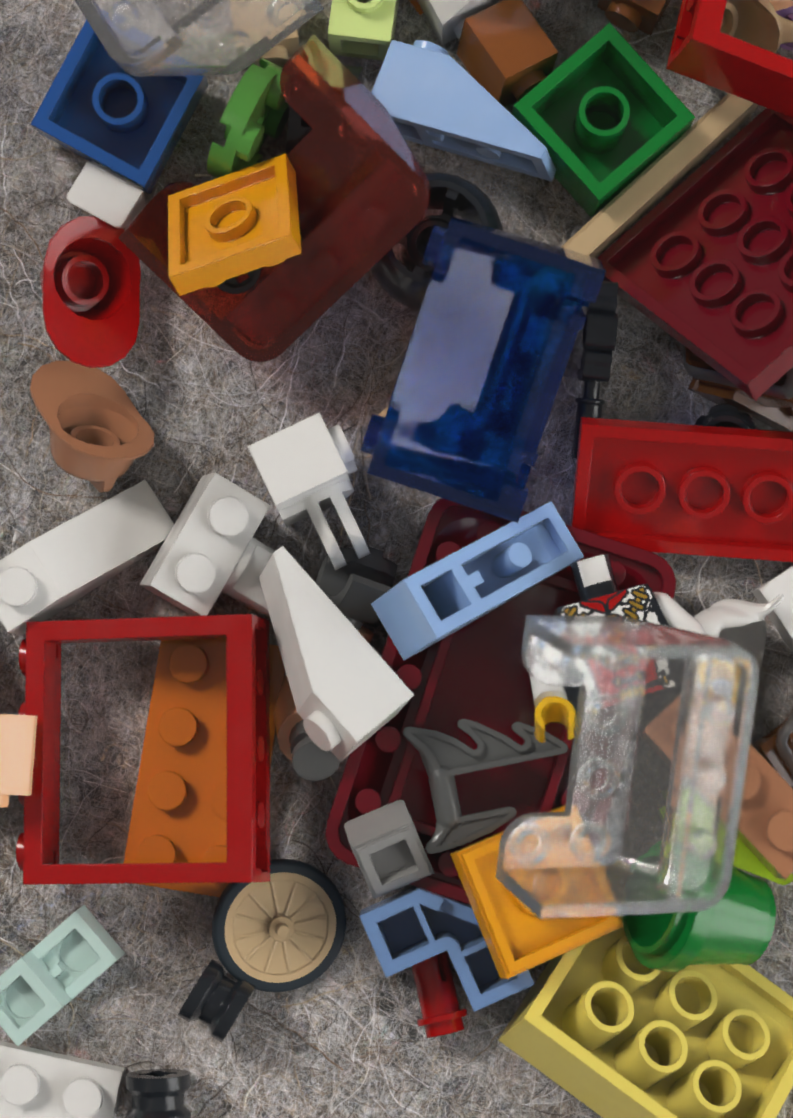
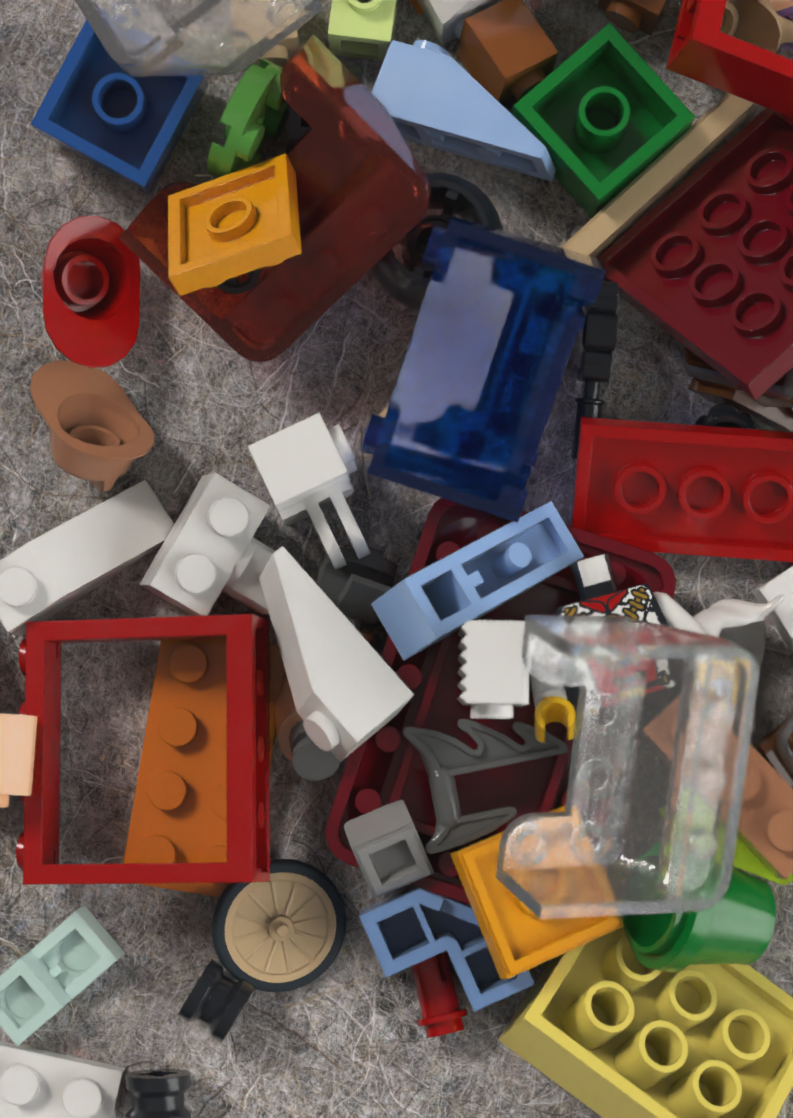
(106, 195): white slope -> none
(492, 668): none -> white brick

